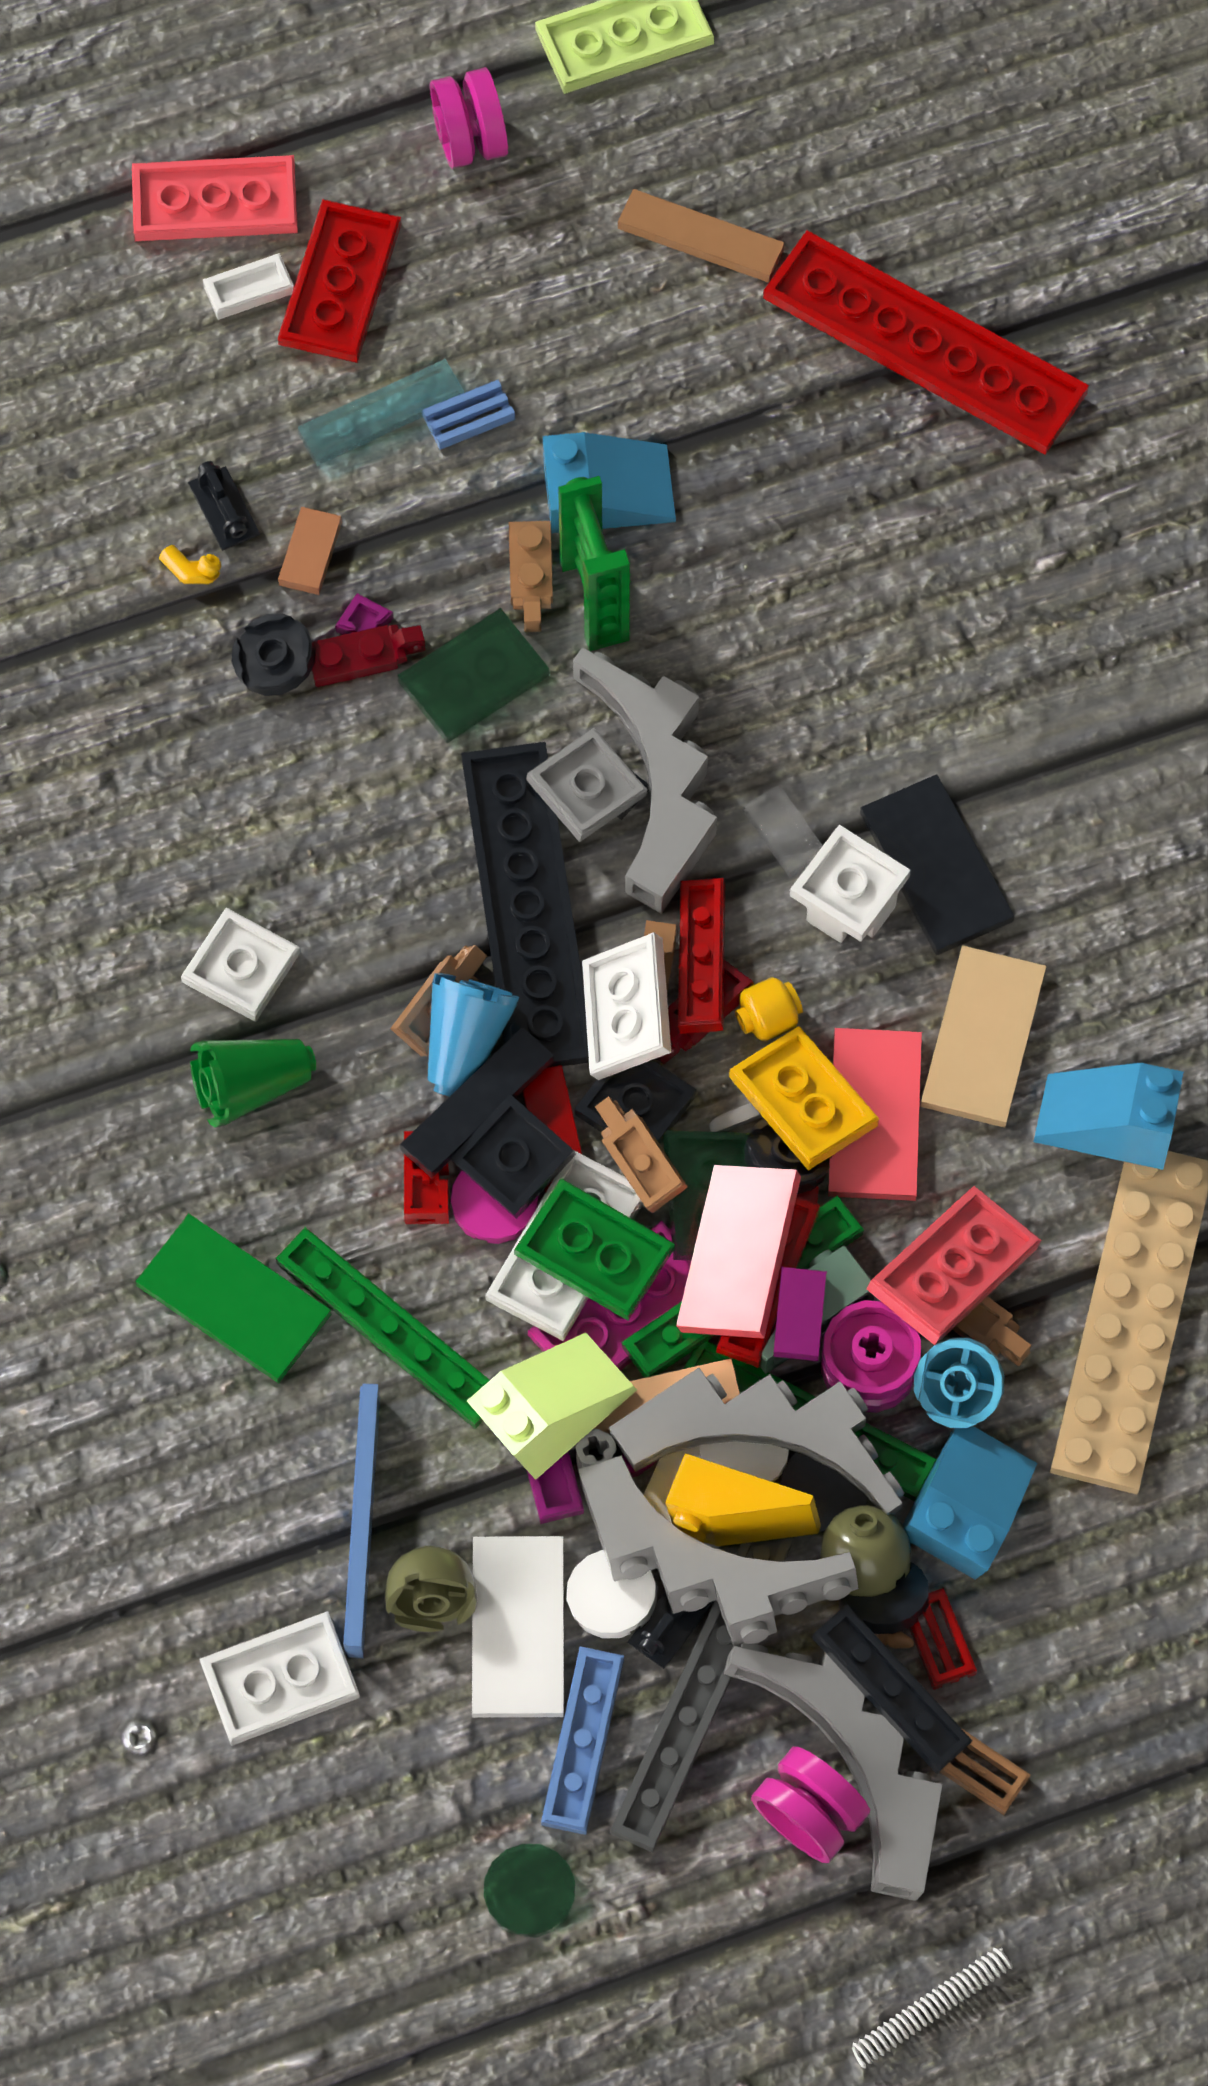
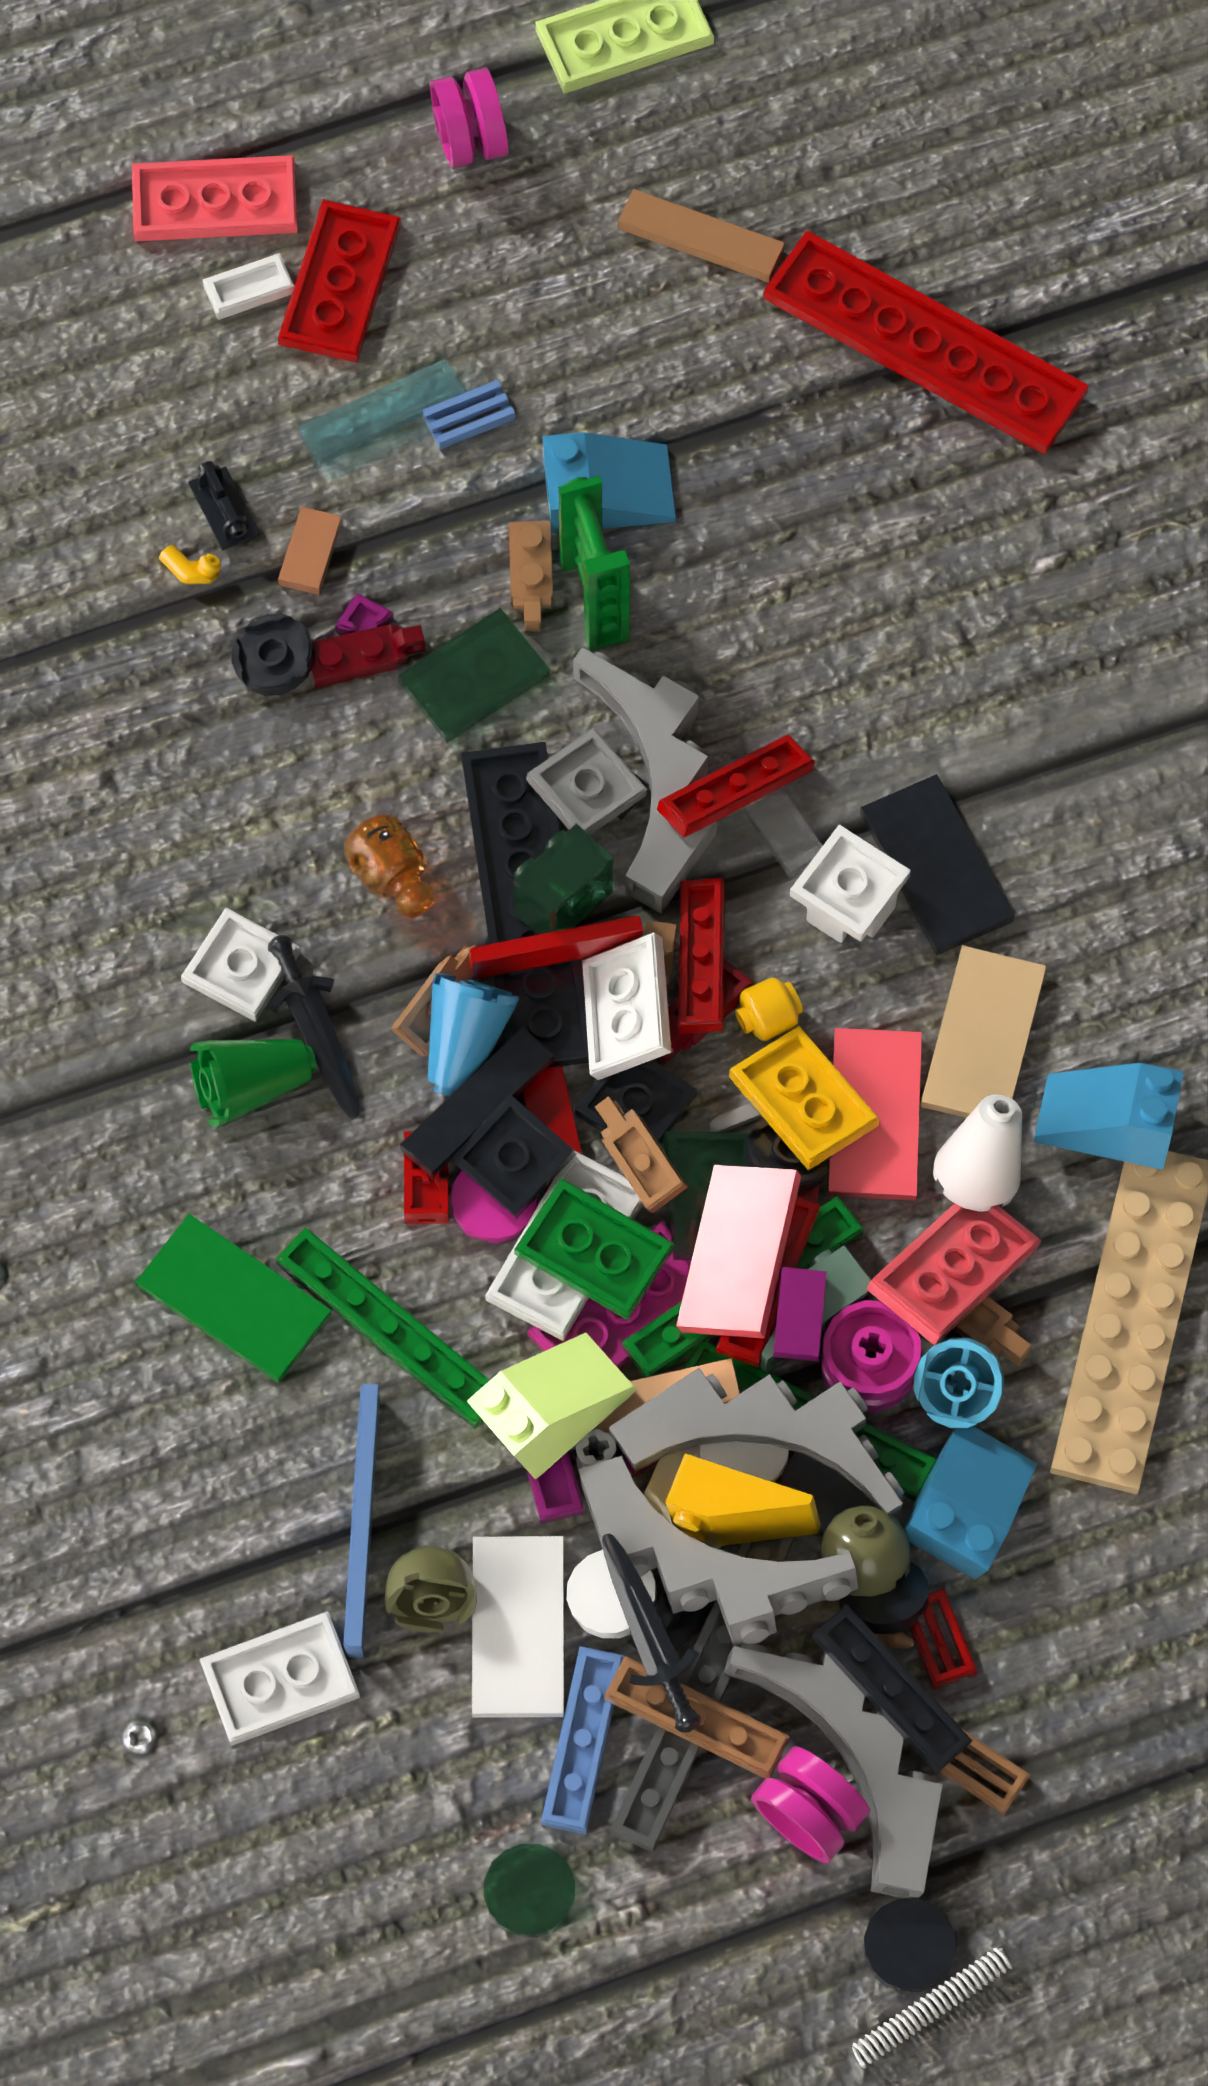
(314, 1023): none -> black sword
(390, 863): none -> clear orange piece
(552, 947): none -> red tile
(563, 882): none -> clear green brick
(650, 1635): none -> black sword
(721, 1727): none -> medium nougat tile
(735, 786): none -> red tile
(909, 1945): none -> black tile
(983, 1156): none -> white cone

